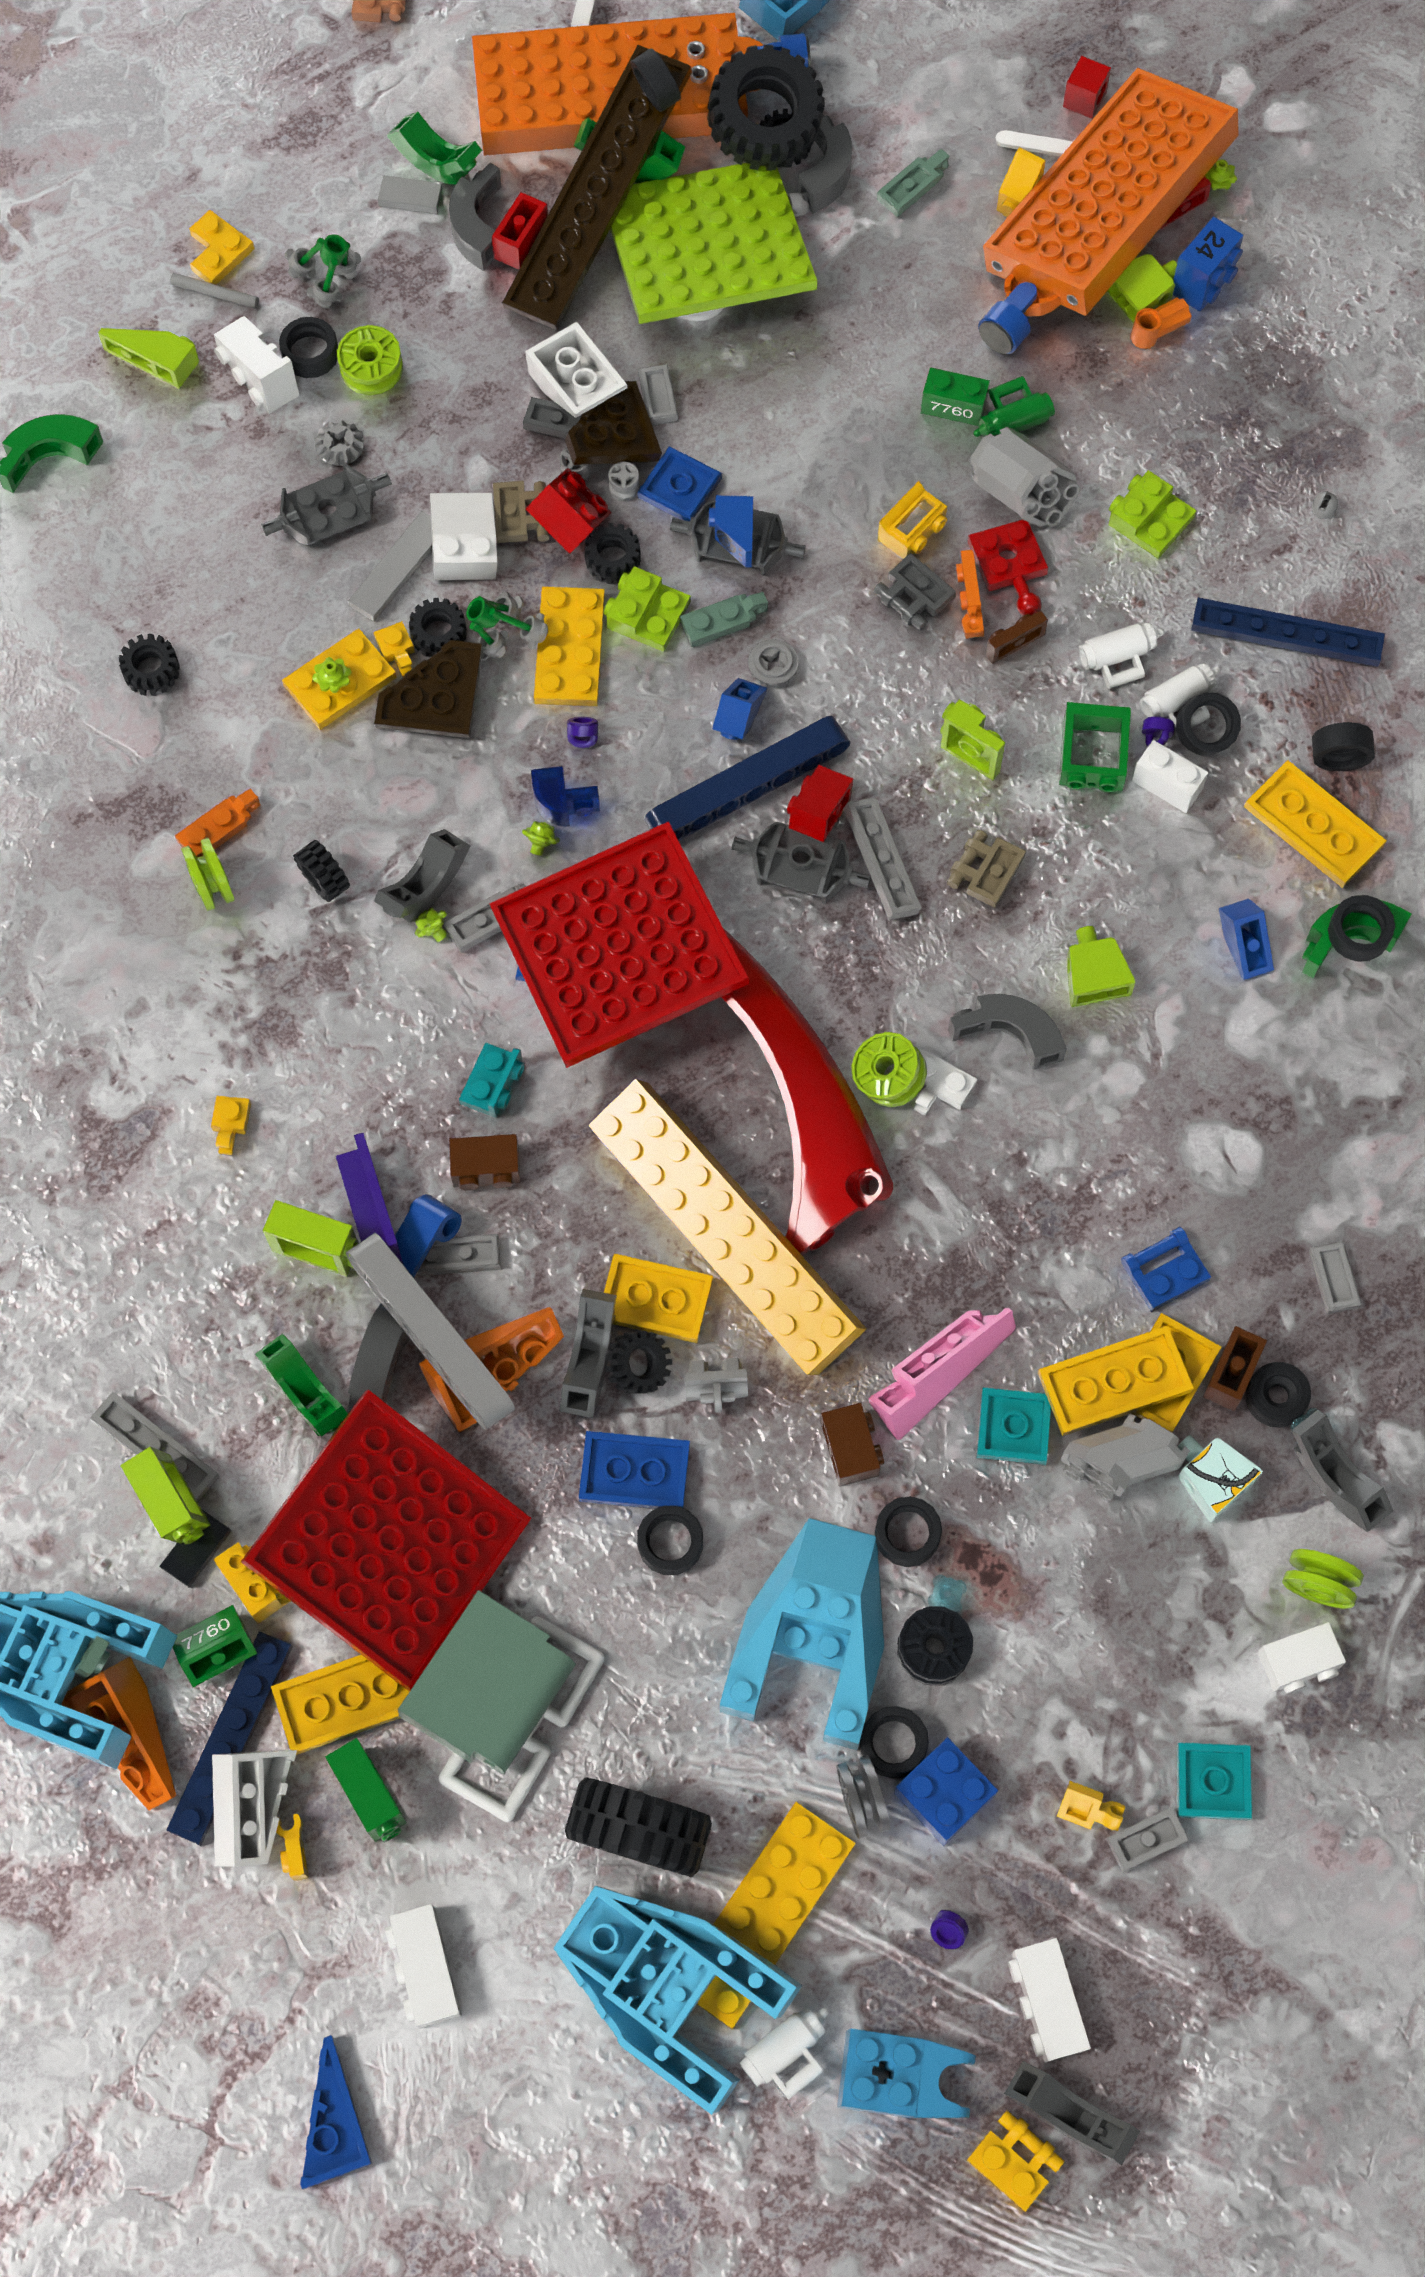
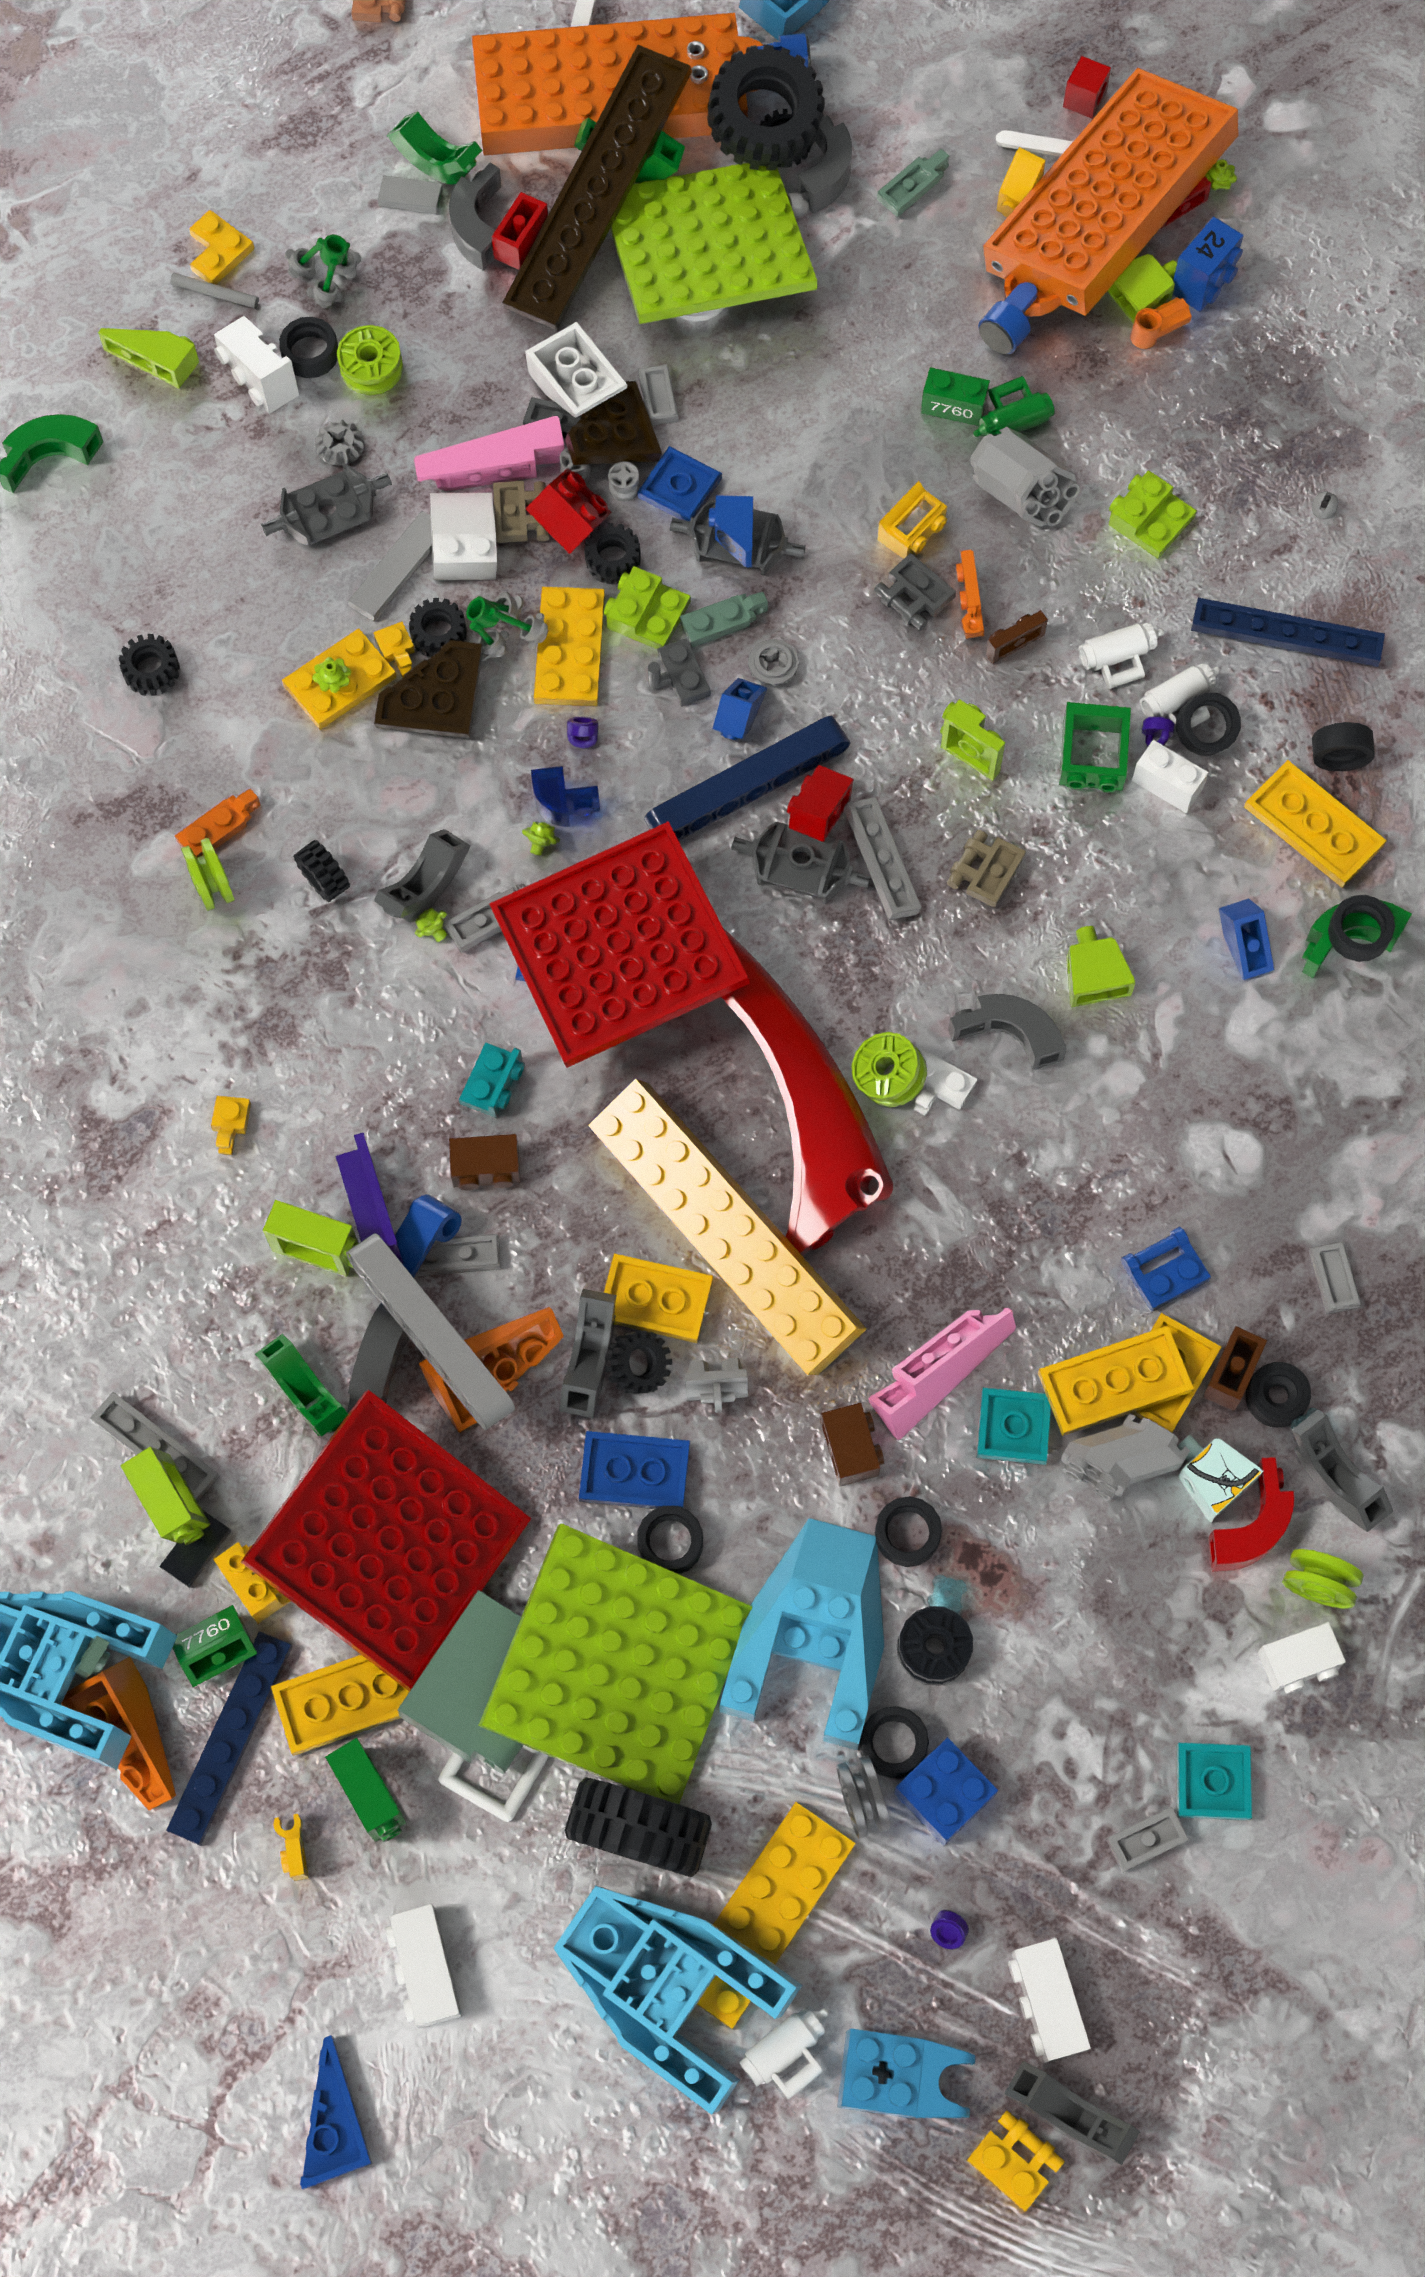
(247, 1804): white wedge -> none
(494, 458): none -> bright pink wedge
(616, 1665): none -> lime plate
(655, 80): black tyre -> none
(680, 671): none -> dark grey plate
(1003, 572): red plate -> none
(1085, 1805): yellow plate -> none
(1246, 1545): none -> red arch

